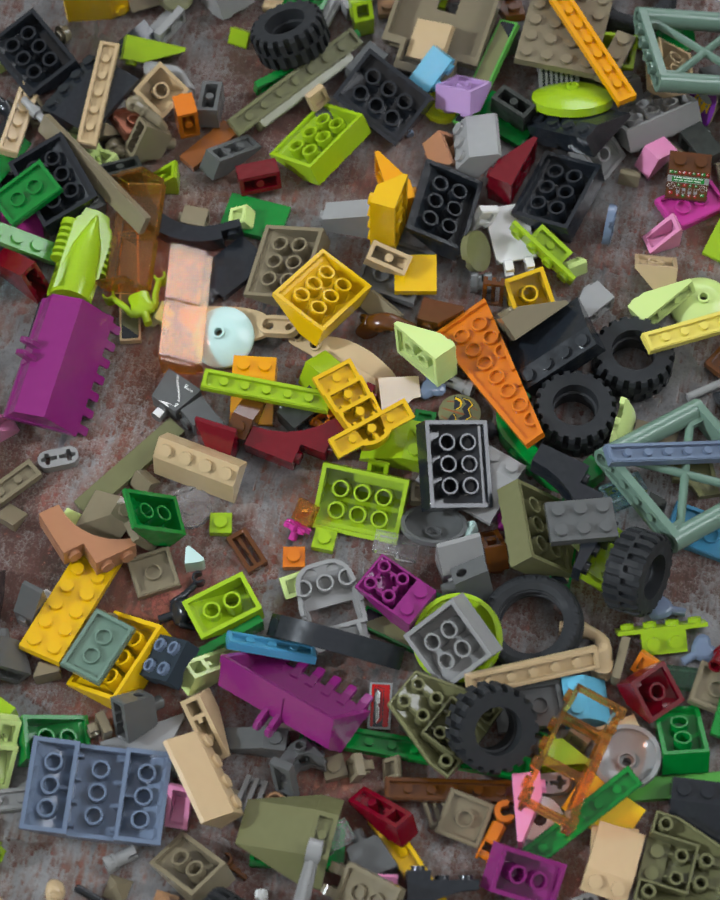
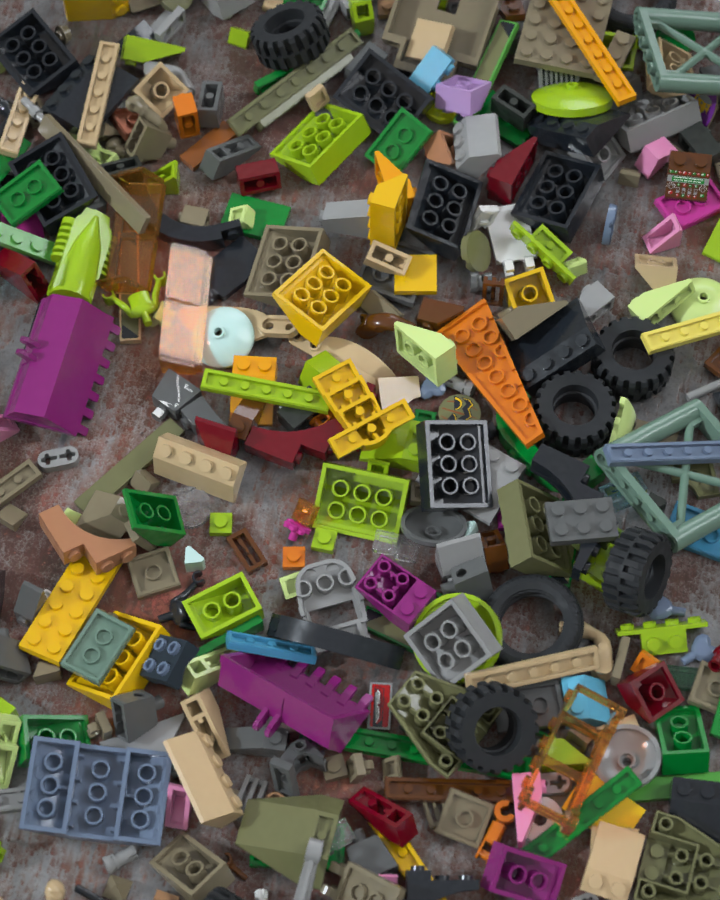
(401, 140): none -> green tile

